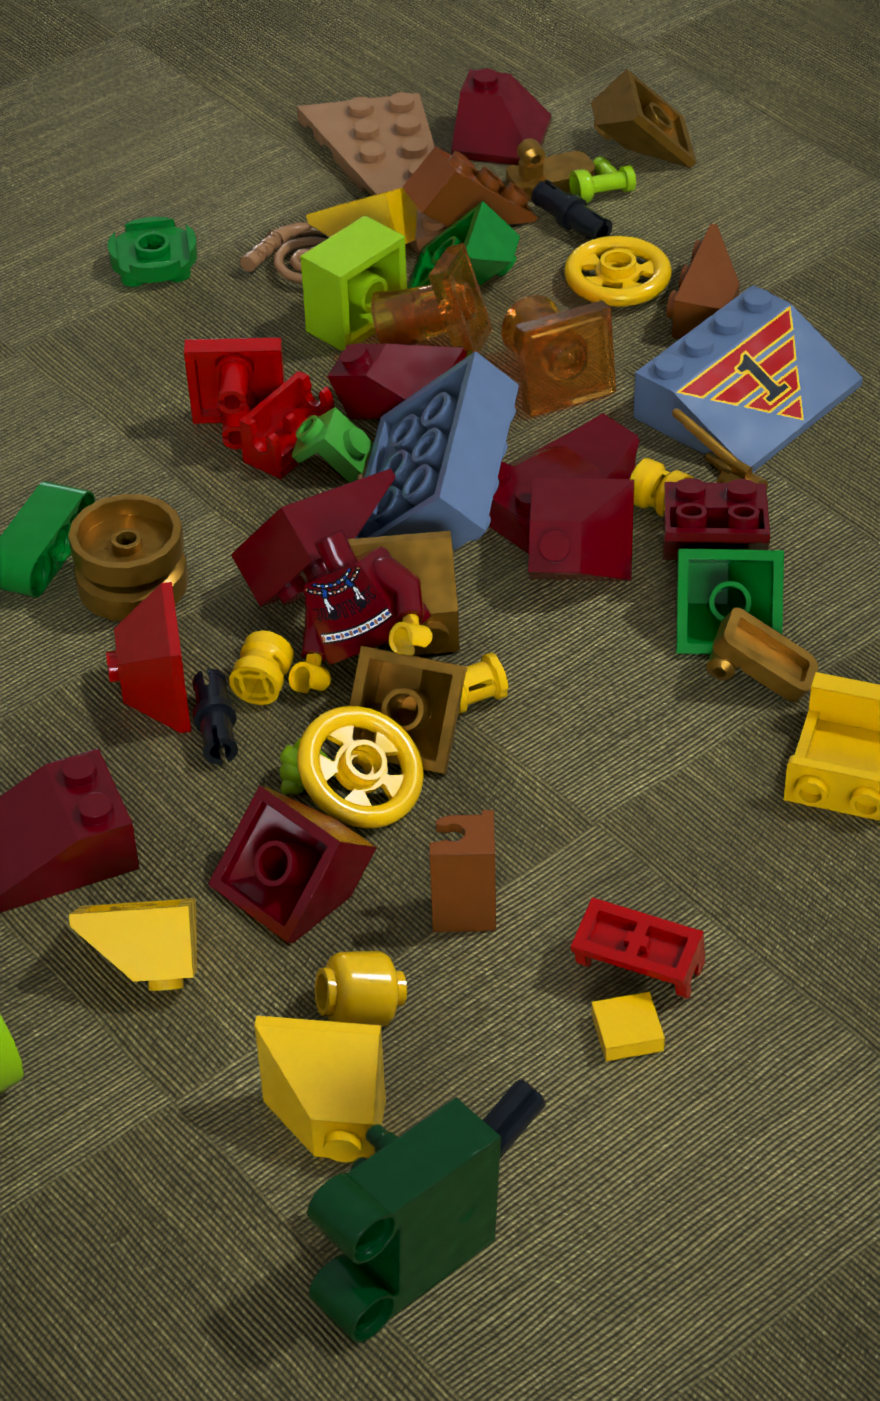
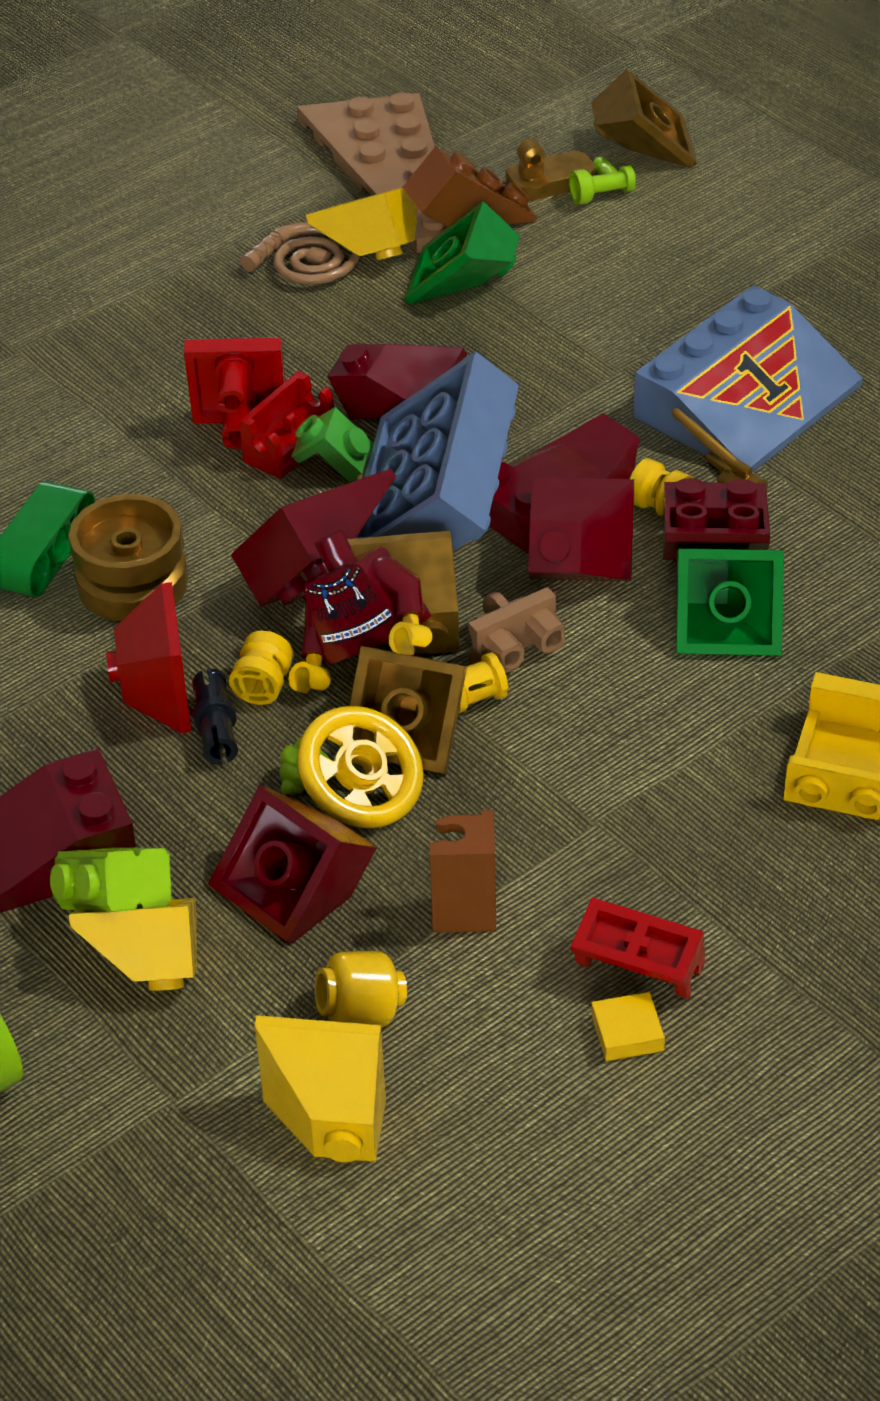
(112, 879): none -> lime brick
(170, 260): green plate -> none
(345, 274): lime brick -> none
(413, 1209): dark green piece -> none
(445, 306): clear orange plant -> none
(496, 117): dark red slope -> none
(515, 625): none -> medium nougat hips
(560, 354): clear orange plant -> none
(570, 211): black pin -> none
(618, 270): yellow plate -> none
(703, 285): dark orange slope -> none
(762, 654): pearl gold piece -> none

